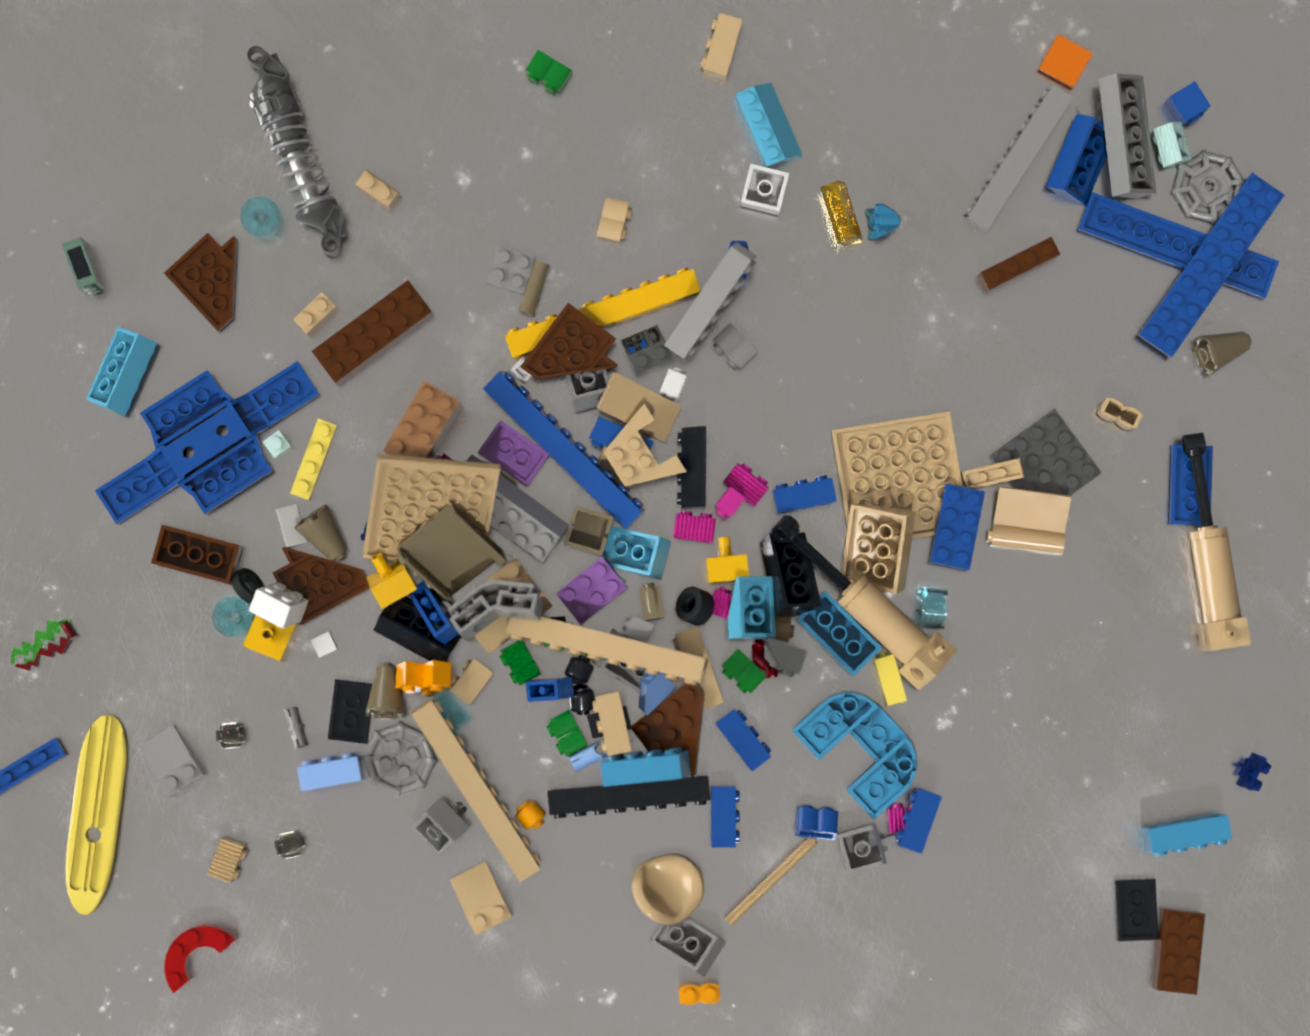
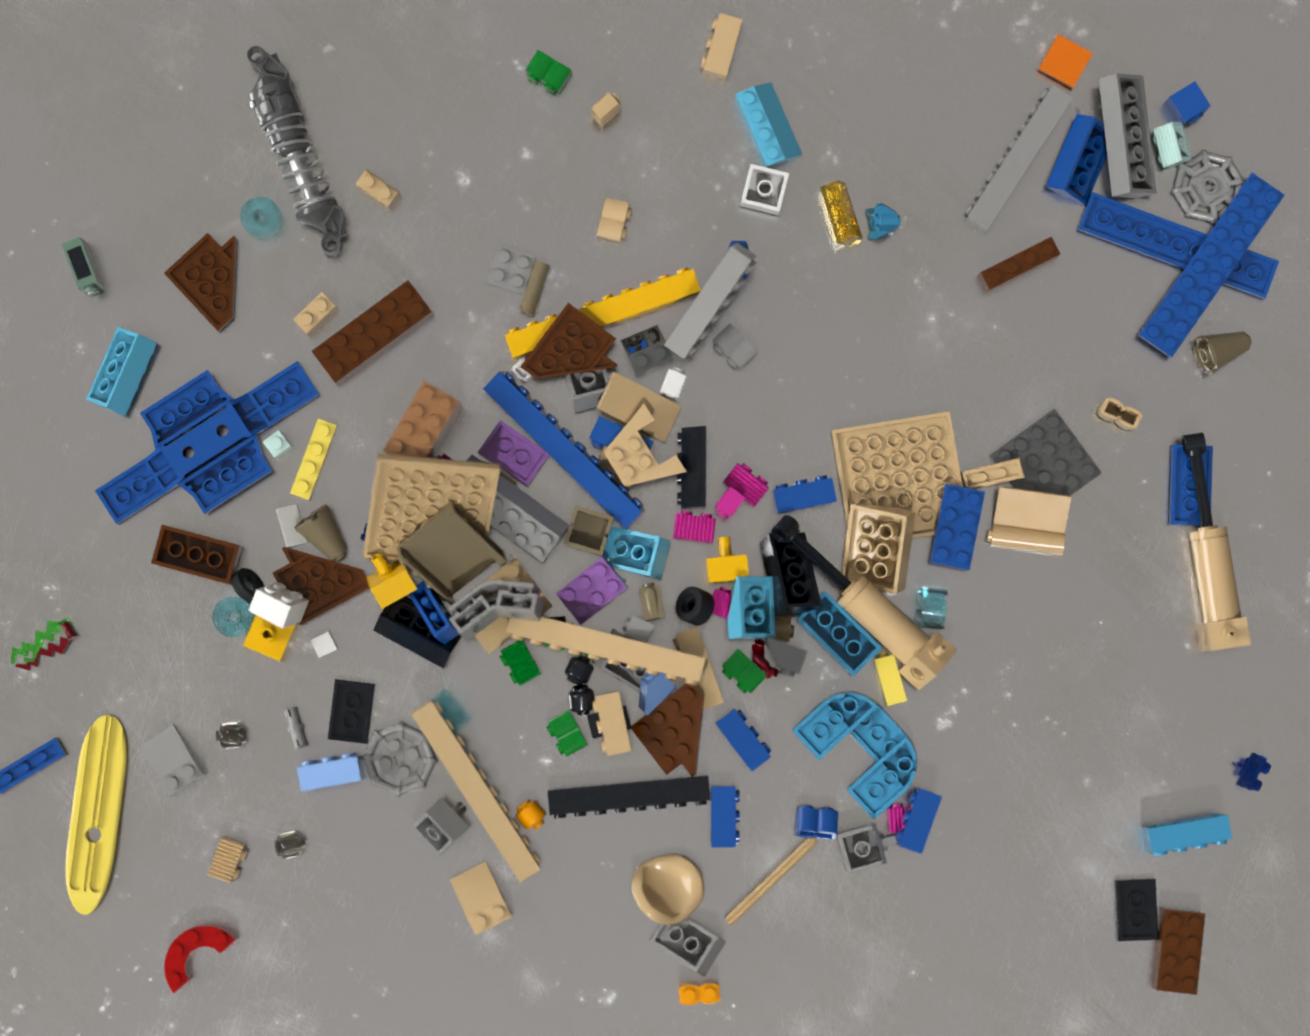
(384, 698): dark tan cone -> none
(423, 678): light orange brick -> none
(471, 681): tan brick -> none
(549, 689): blue brick -> none
(586, 756): light blue piece -> none
(606, 108): none -> tan brick
(645, 768): dark azure brick -> none

